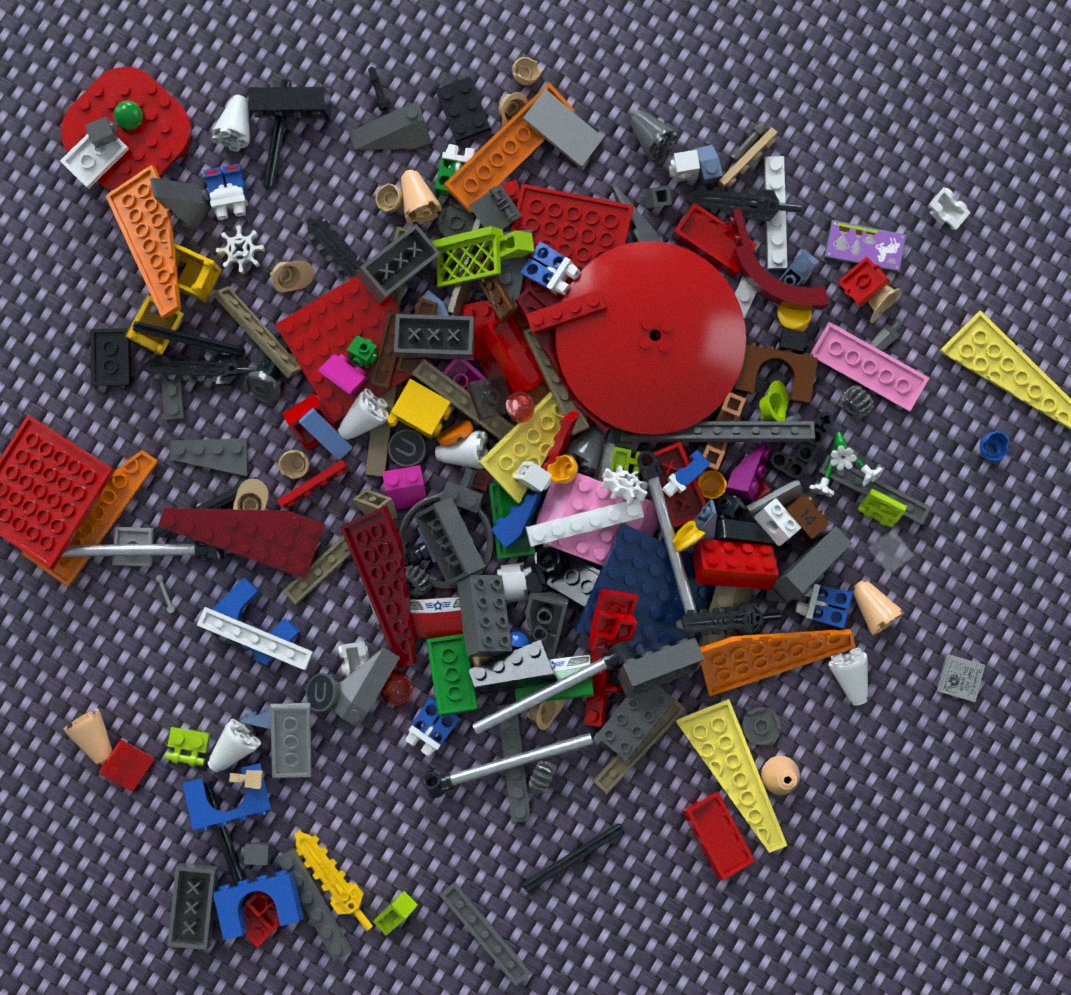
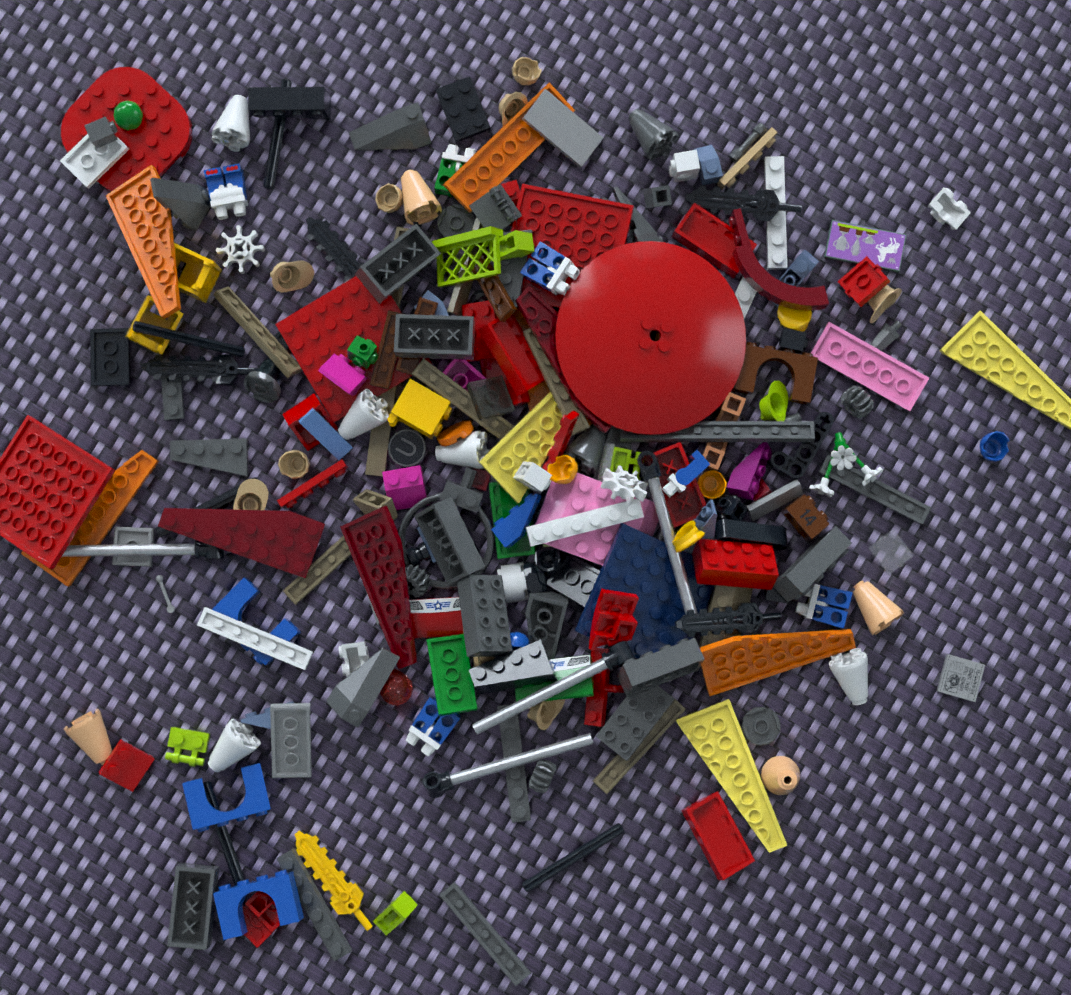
(252, 778): tan piece -> none
(256, 853): dark grey brick -> none
(322, 692): black tile -> none
(382, 103): black hinge -> none
(520, 407): clear red wheel -> none
(566, 311): red plate -> none
(777, 522): white brick -> none
(882, 508): lime plate -> none

